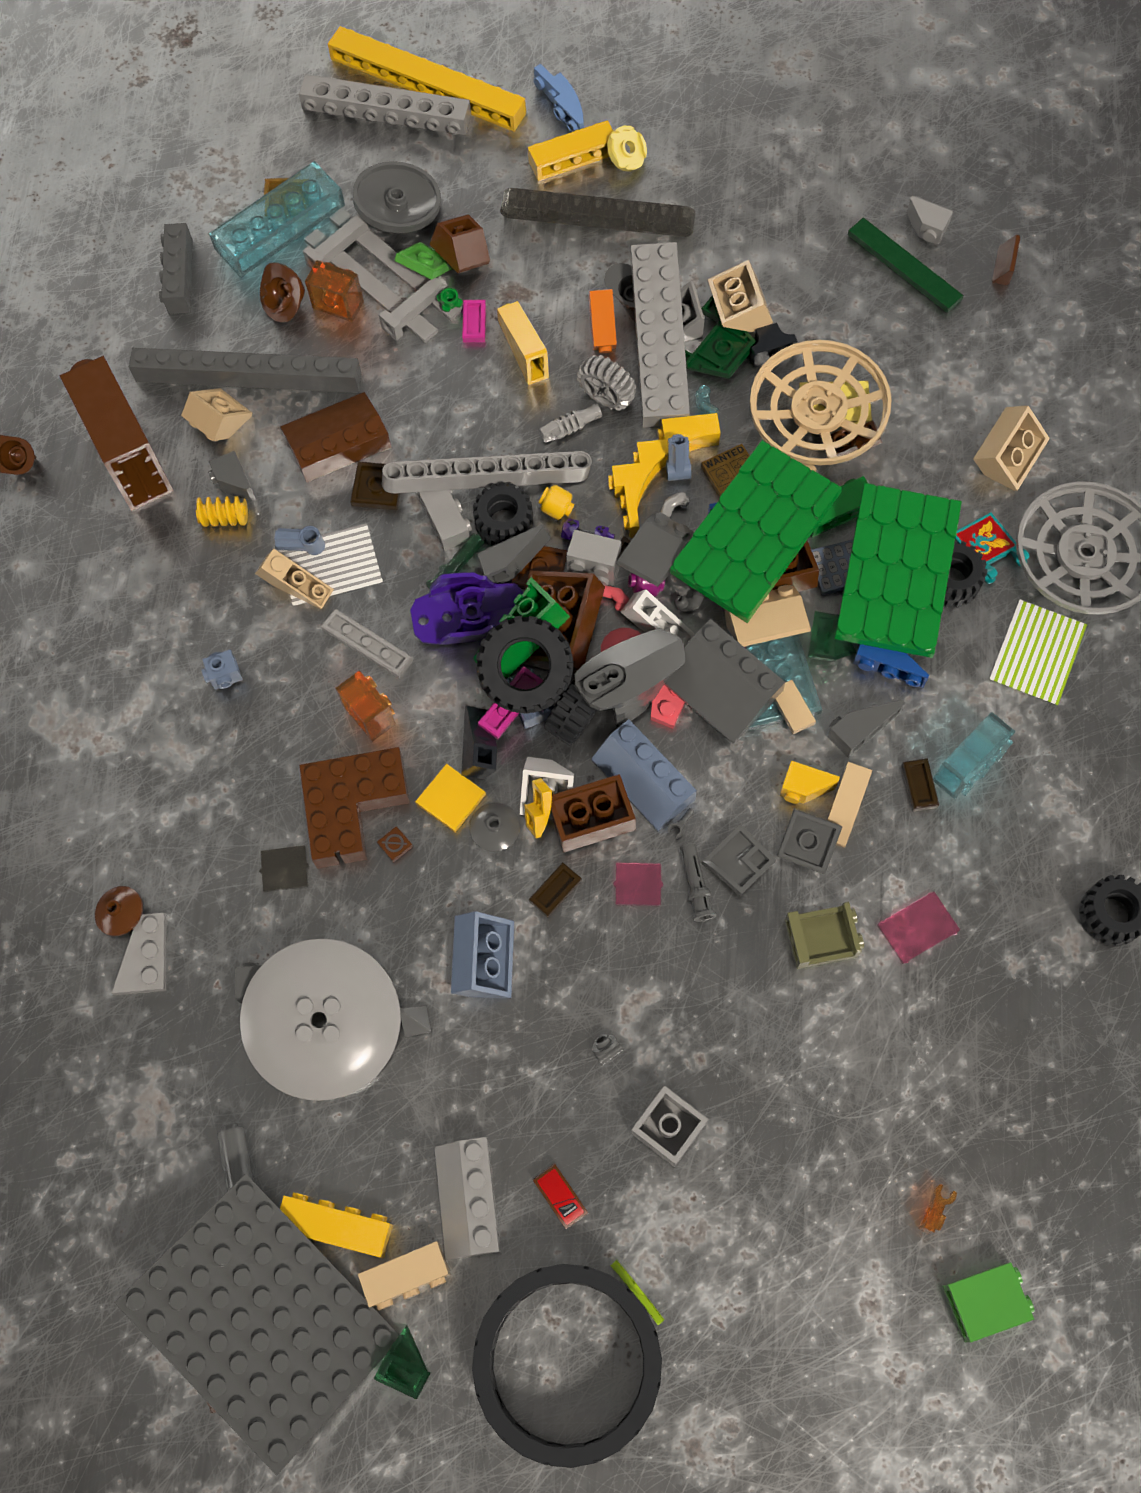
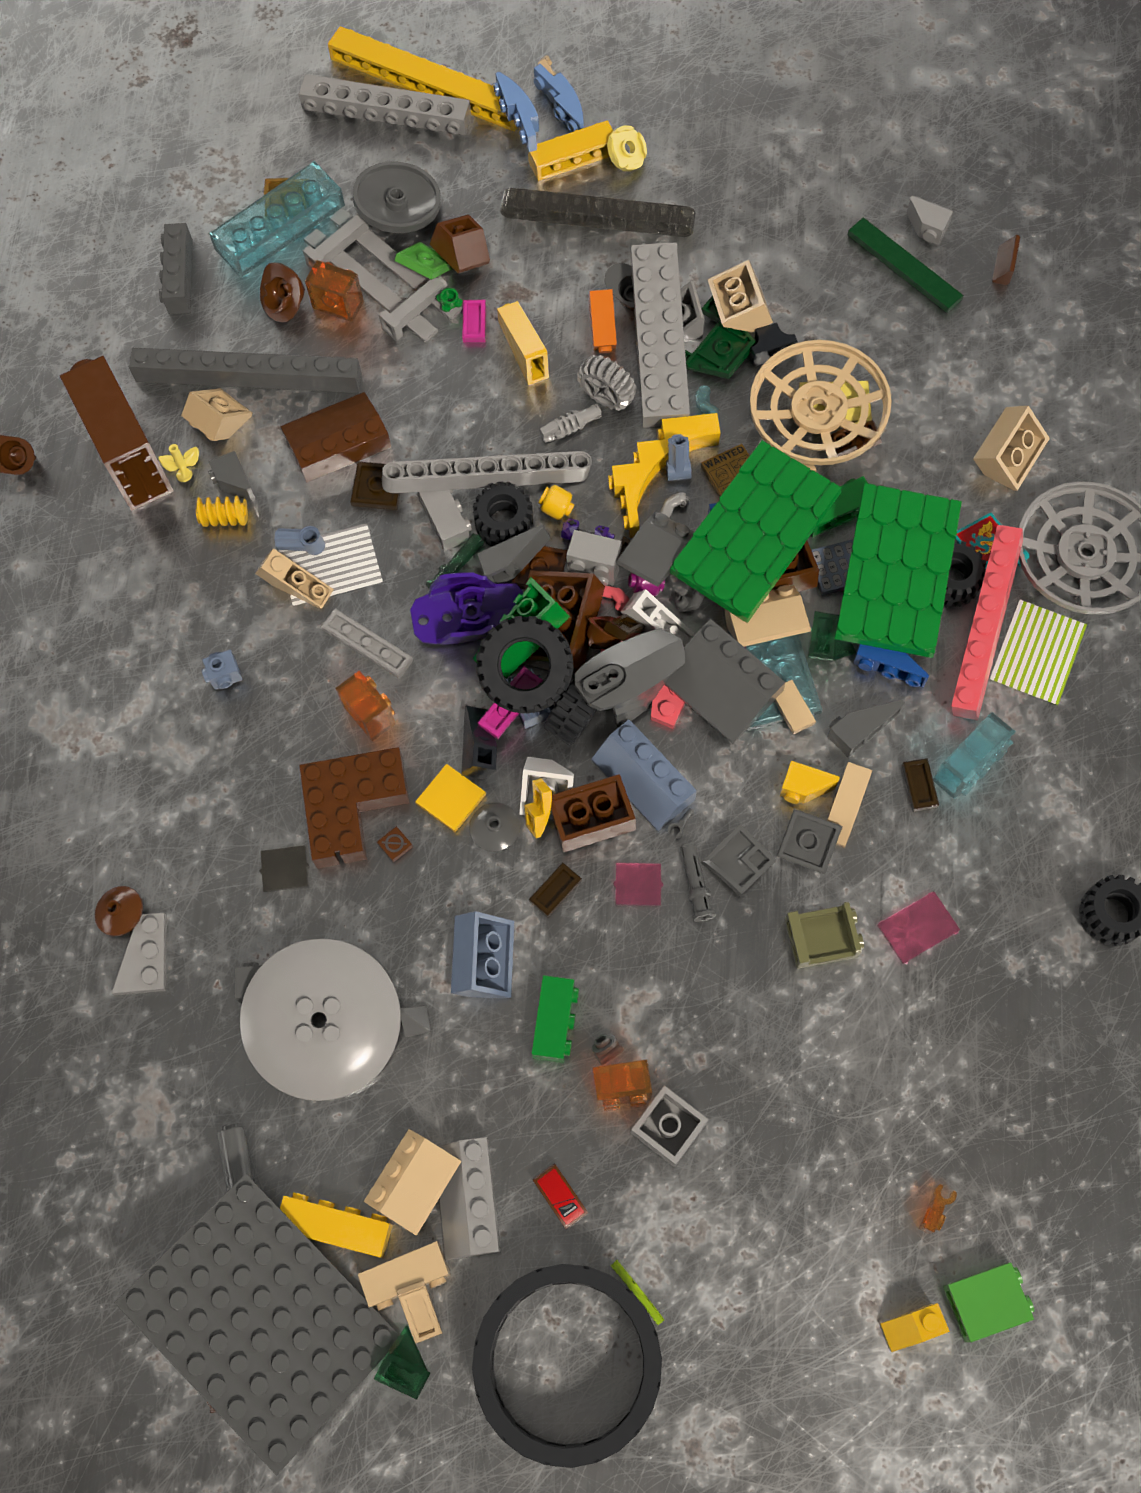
(177, 461): none -> light yellow plant
(412, 1181): none -> tan slope
(419, 1312): none -> tan tile
(518, 108): none -> medium blue slope
(546, 63): none -> tan tile
(554, 1019): none -> green brick
(597, 636): none -> reddish brown piece
(622, 1085): none -> clear orange brick
(624, 627): none -> dark brown tile
(914, 1327): none -> yellow slope
(987, 622): none -> coral brick

